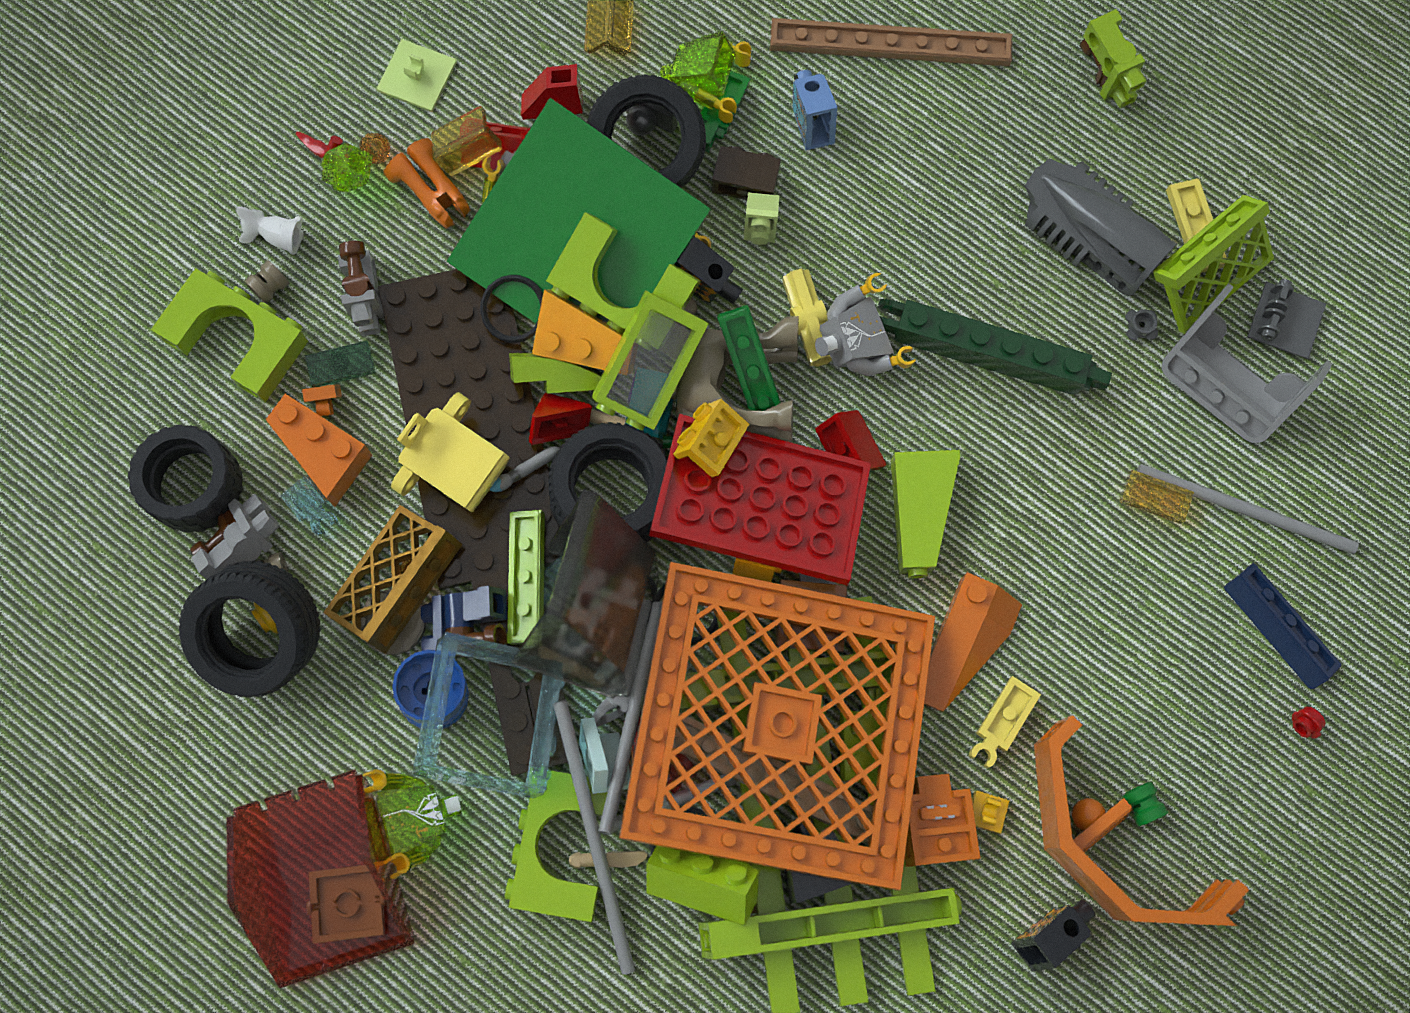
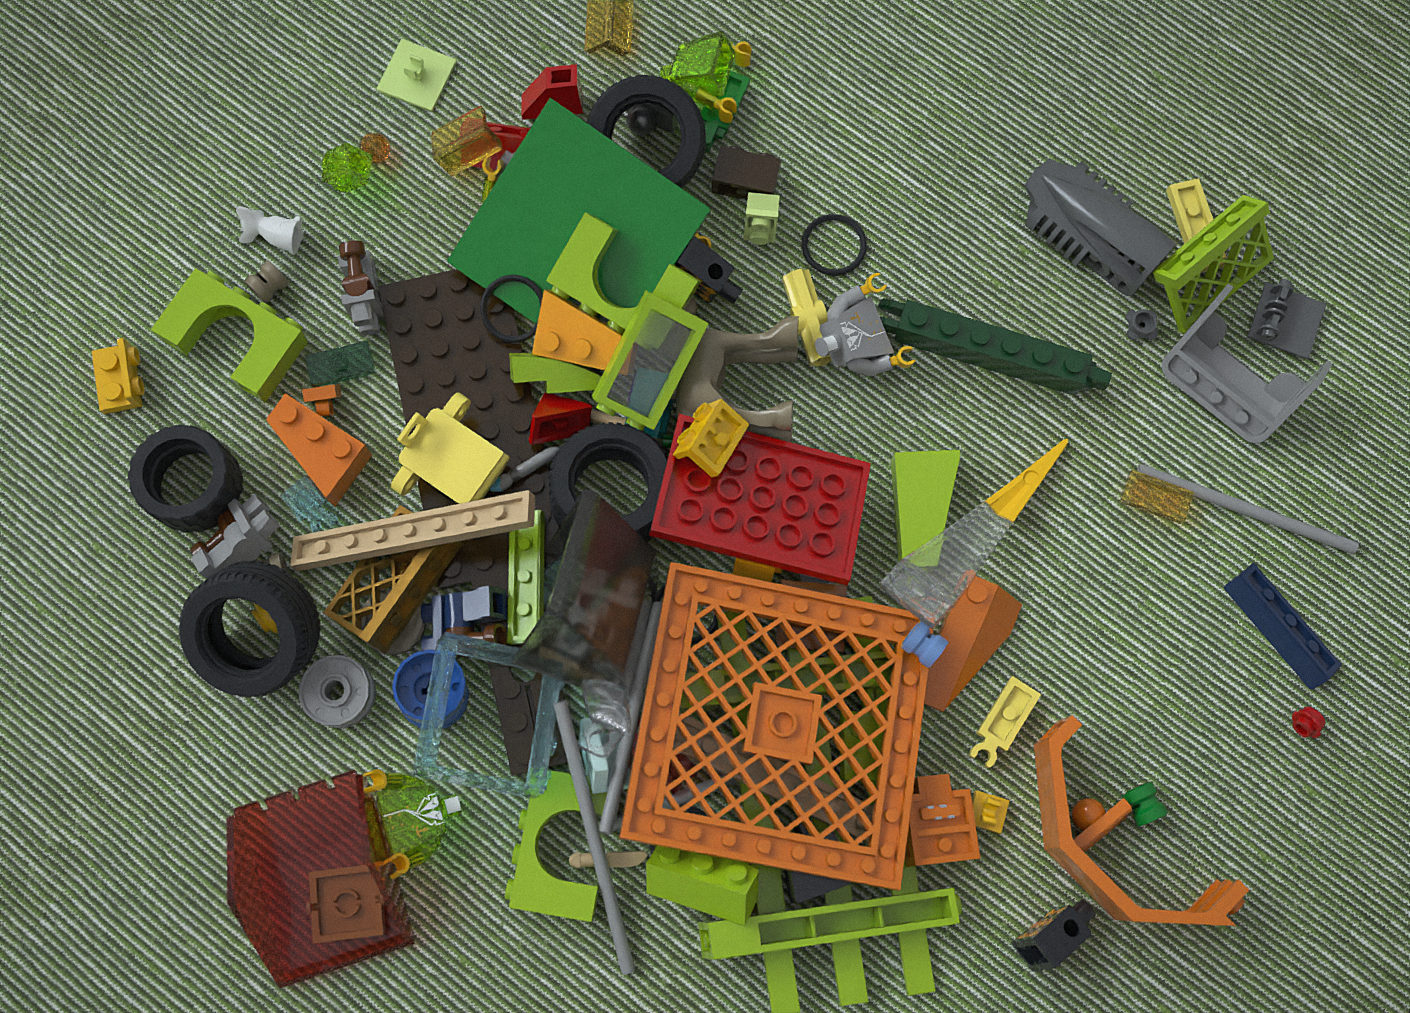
(117, 377): none -> yellow bracket
(317, 146): red bar -> none
(320, 680): none -> light grey wheel
(414, 531): none -> tan plate
(435, 202): orange piece -> none
(609, 710): none -> clear piece
(749, 358): green tile -> none
(814, 98): medium blue torso -> none
(850, 437): red panel -> none
(863, 246): none -> black tyre
(891, 42): medium nougat tile -> none
(923, 644): none -> medium blue wheel
(942, 569): none -> clear plate
(1115, 58): lime hips -> none

